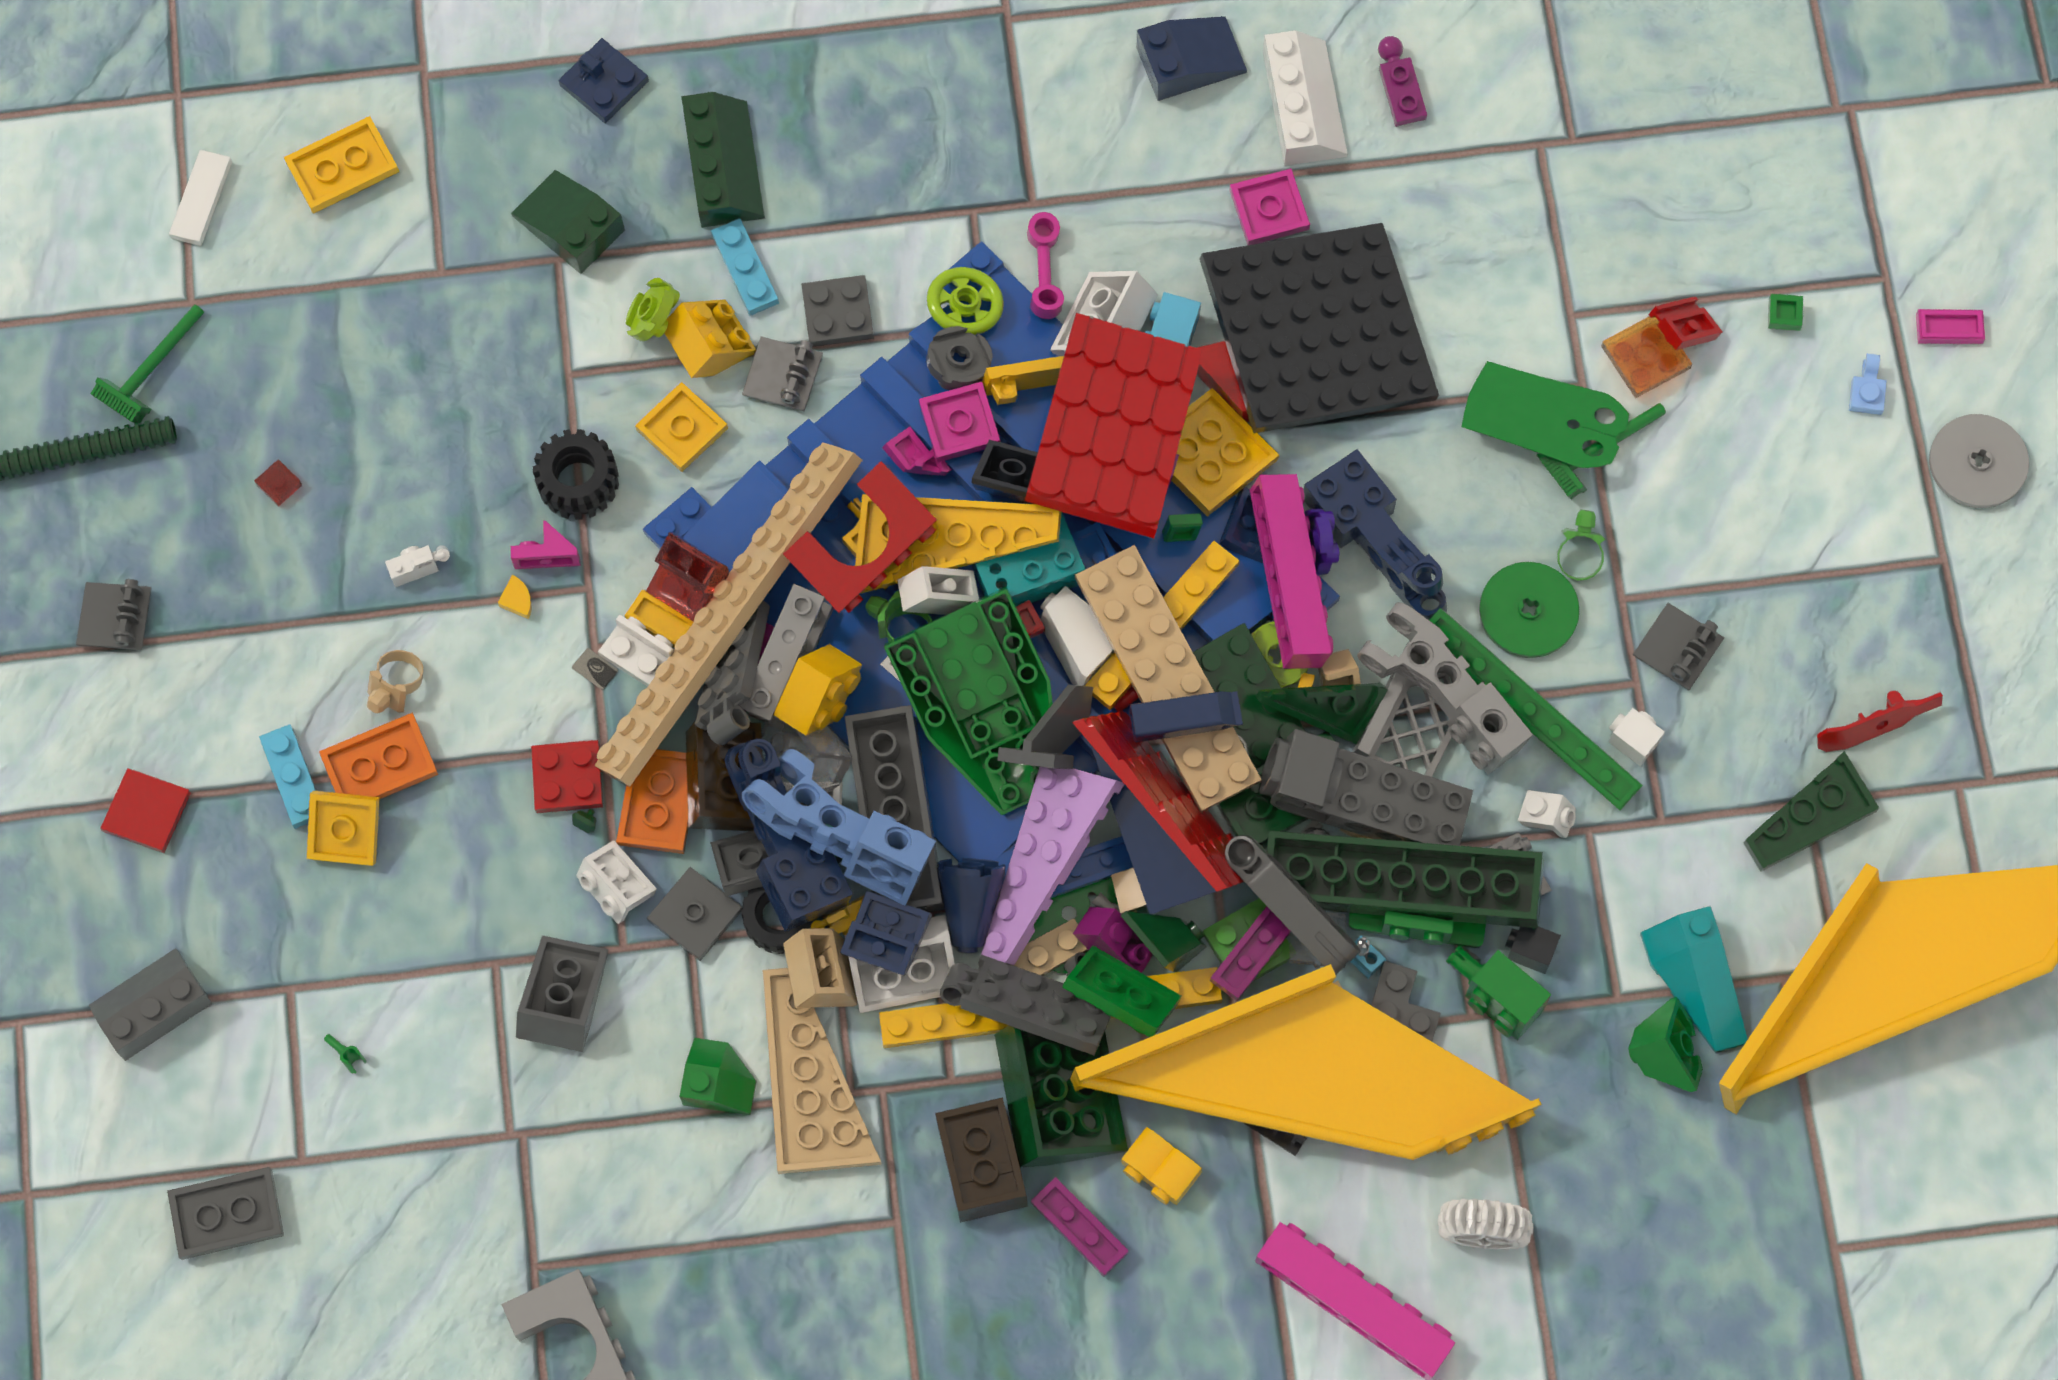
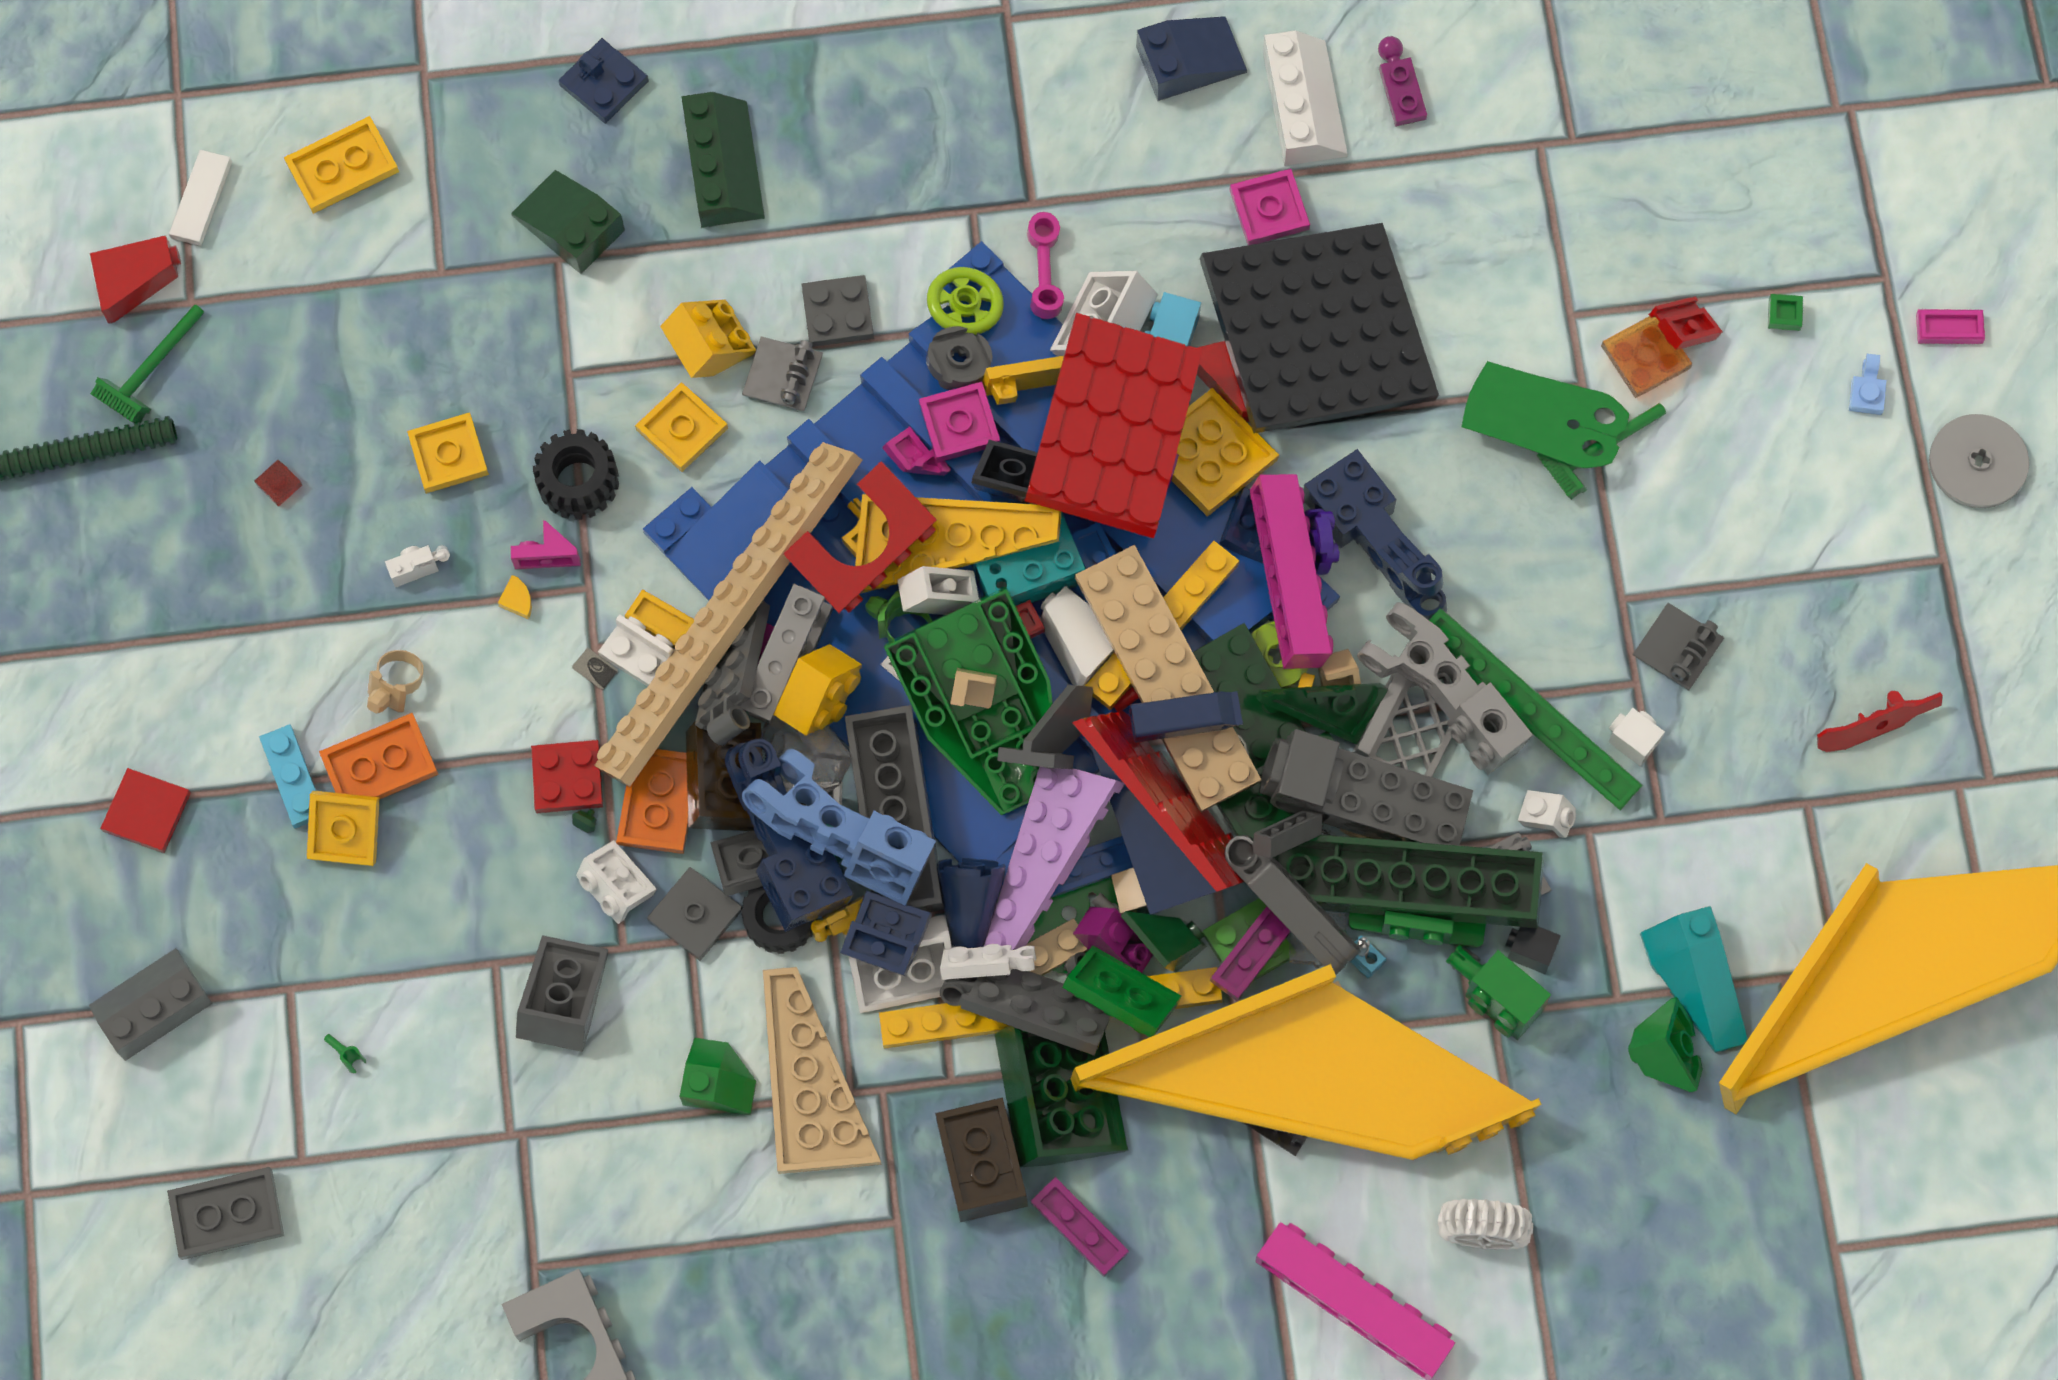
(114, 615): dark grey hinge -> none
(133, 274): none -> red slope
(447, 452): none -> yellow plate
(650, 310): lime plate -> none
(685, 576): clear red brick -> none
(744, 267): medium azure plate -> none
(818, 970): tan slope -> none
(973, 688): none -> tan panel
(985, 961): none -> white plate
(1160, 1166): yellow brick -> none
(1182, 527): green tile -> none
(1287, 833): none -> dark grey piece
(1393, 997): dark grey plate -> none
(1522, 633): green piece -> none
(1585, 521): bright green piece -> none
(1819, 810): dark green wing -> none

